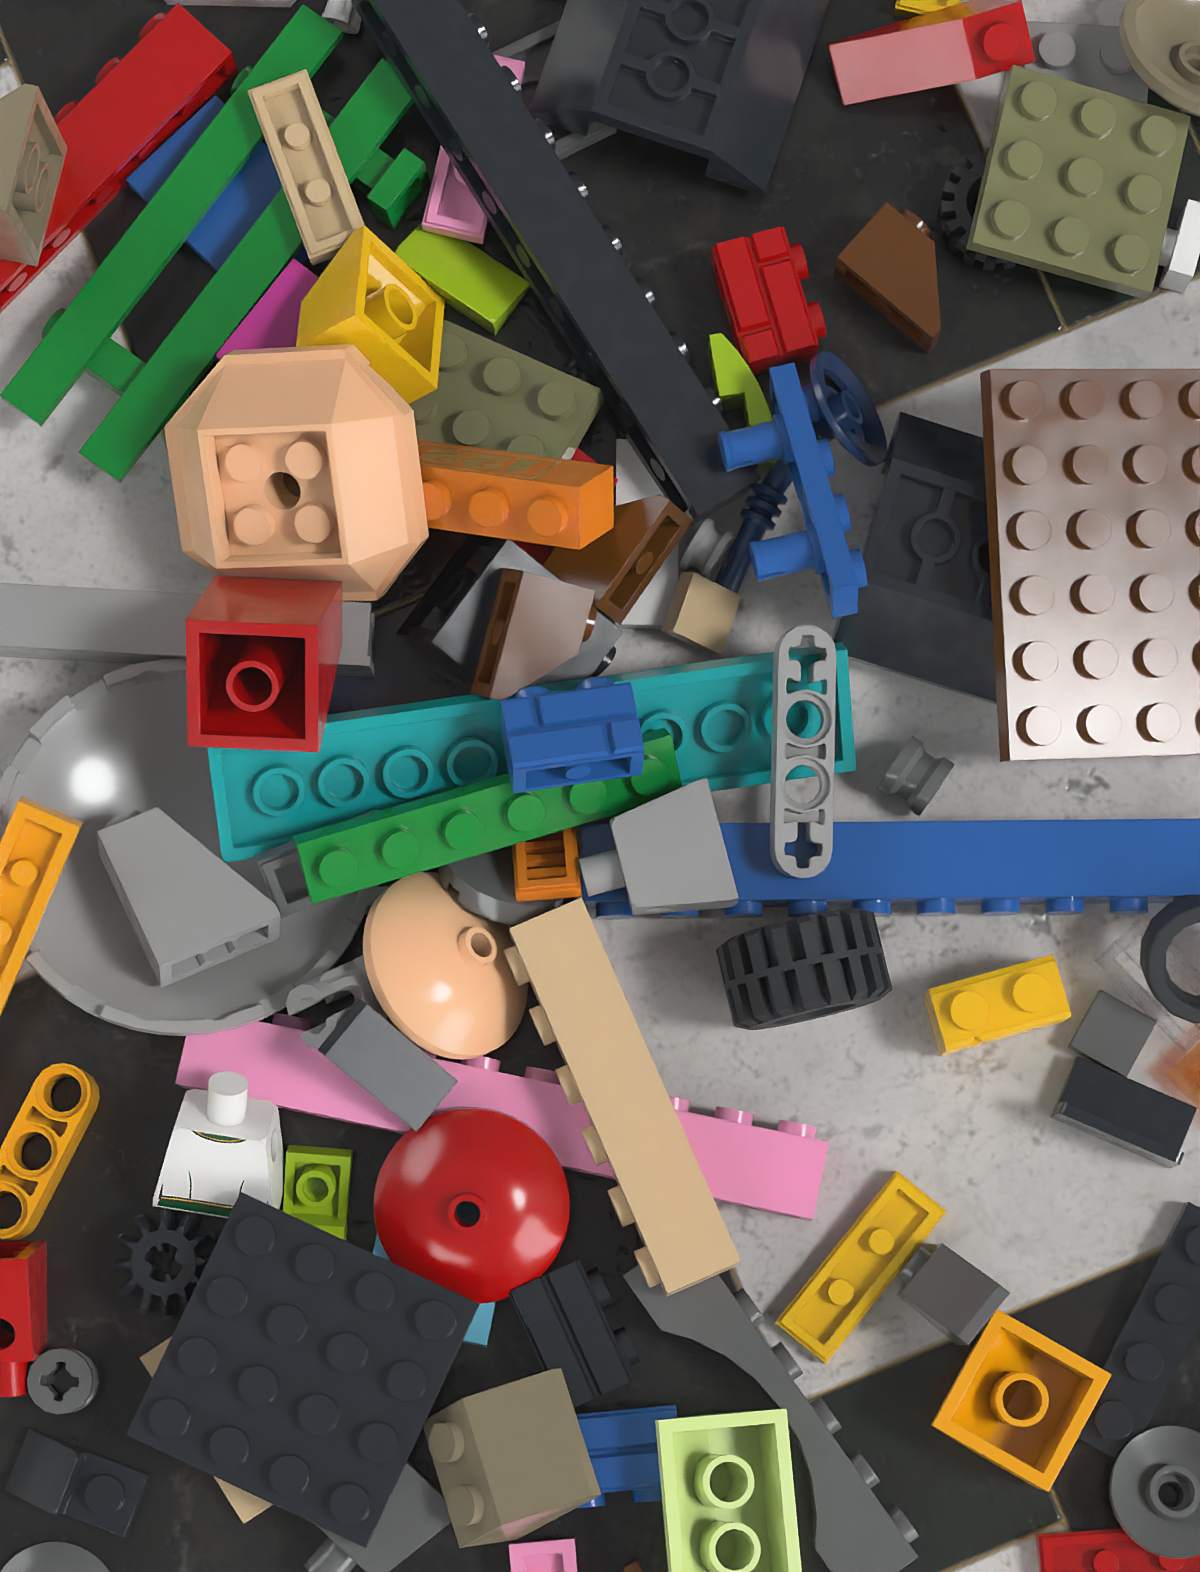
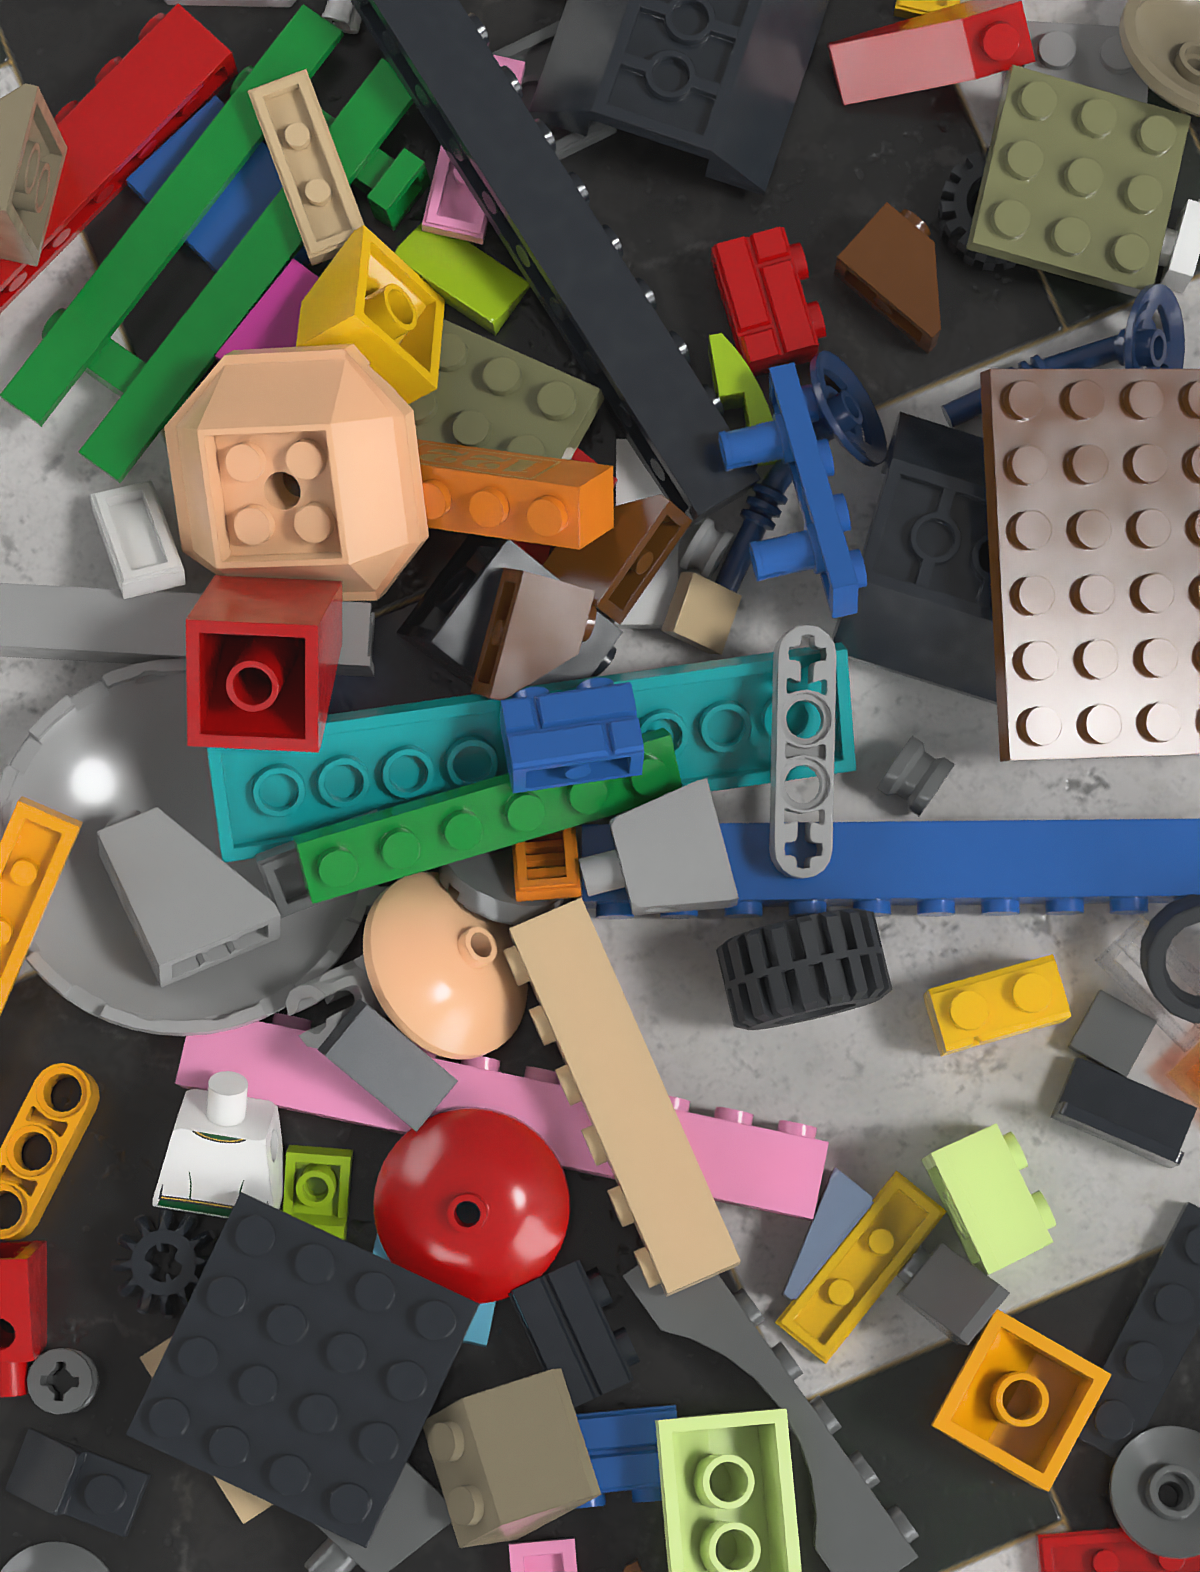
(138, 539): none -> white tile
(835, 1216): none -> sand blue slope
(989, 1198): none -> yellowish green slope
(1134, 348): none -> dark blue dish

